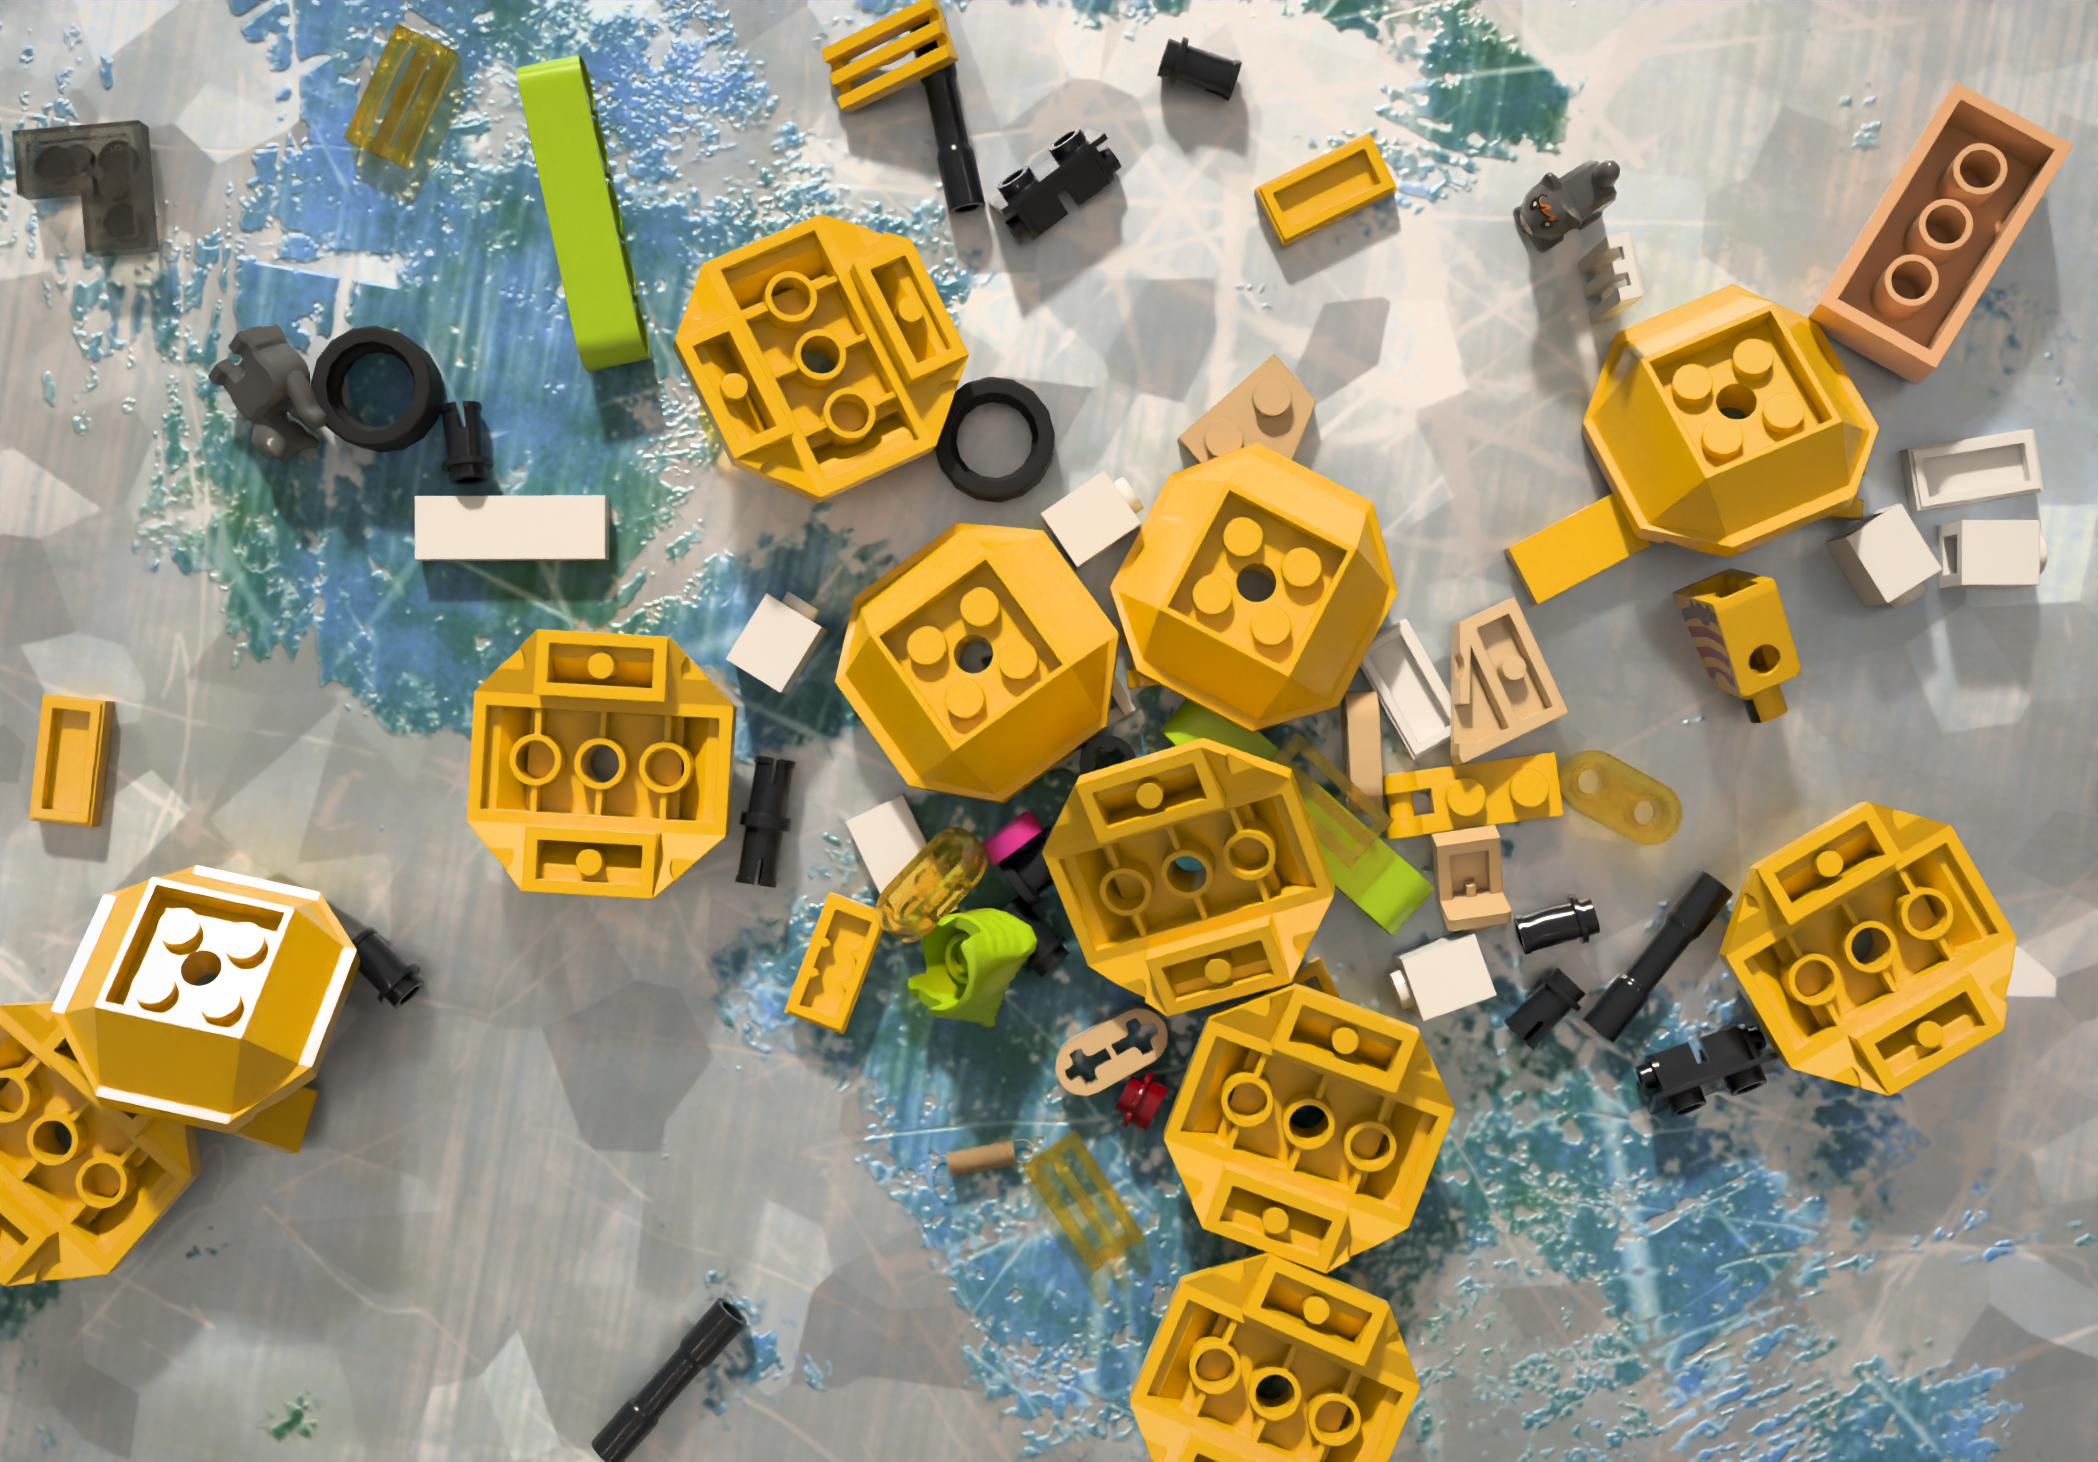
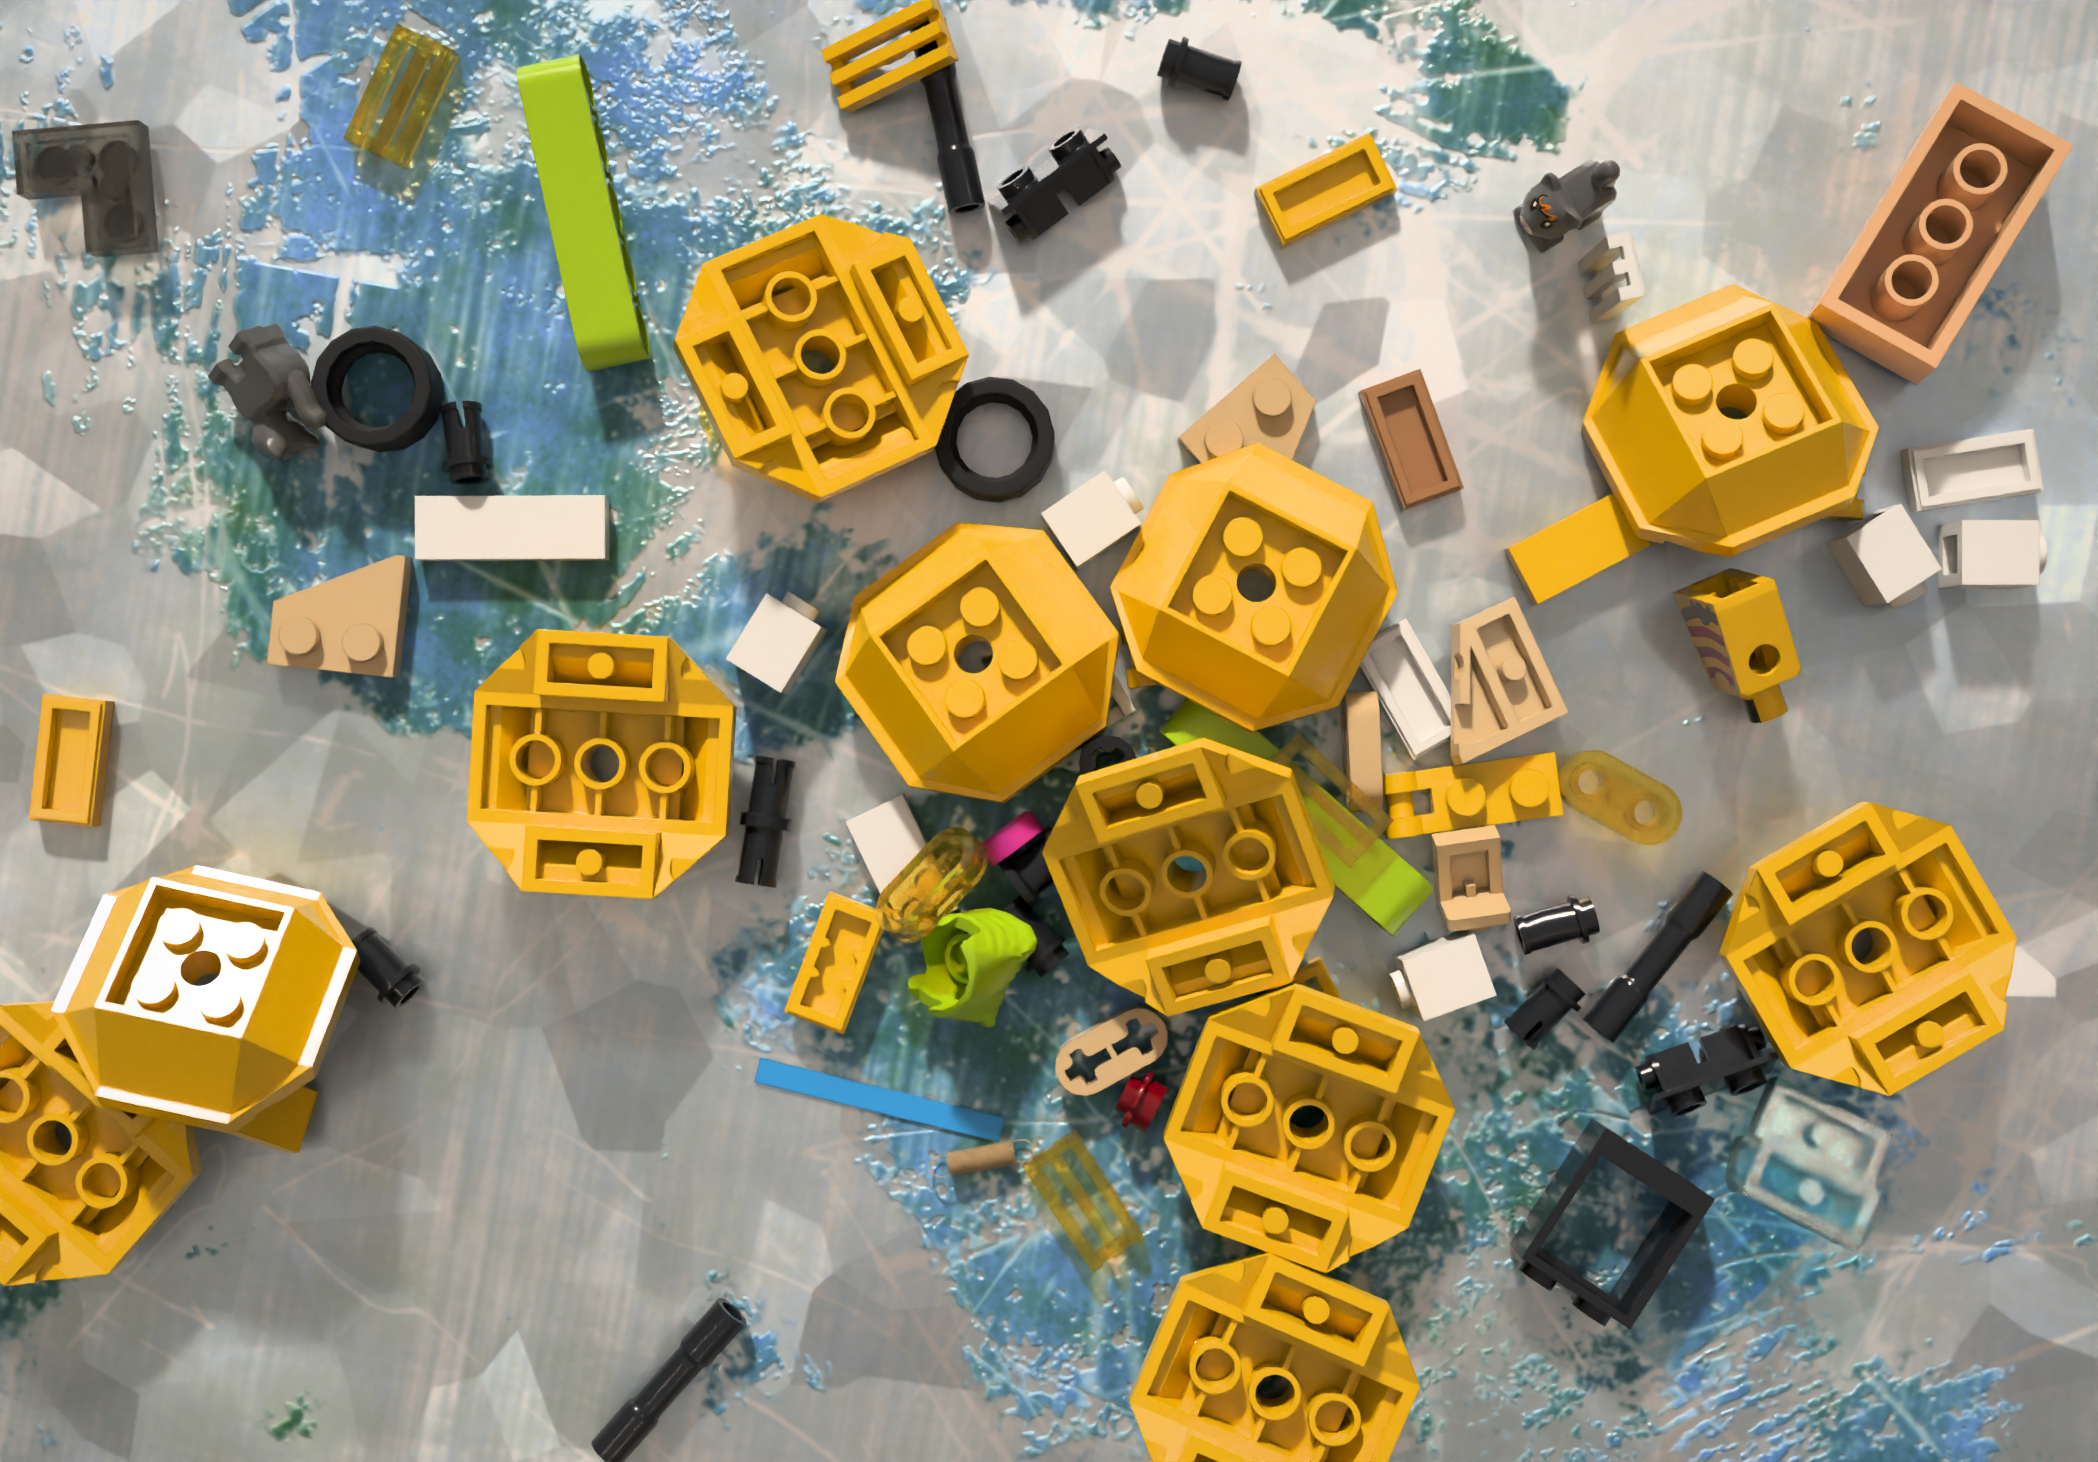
(345, 622): none -> tan wing
(879, 1099): none -> dark azure sticker
(1410, 440): none -> medium nougat tile
(1655, 1255): none -> black window
(1809, 1163): none -> clear light blue brick

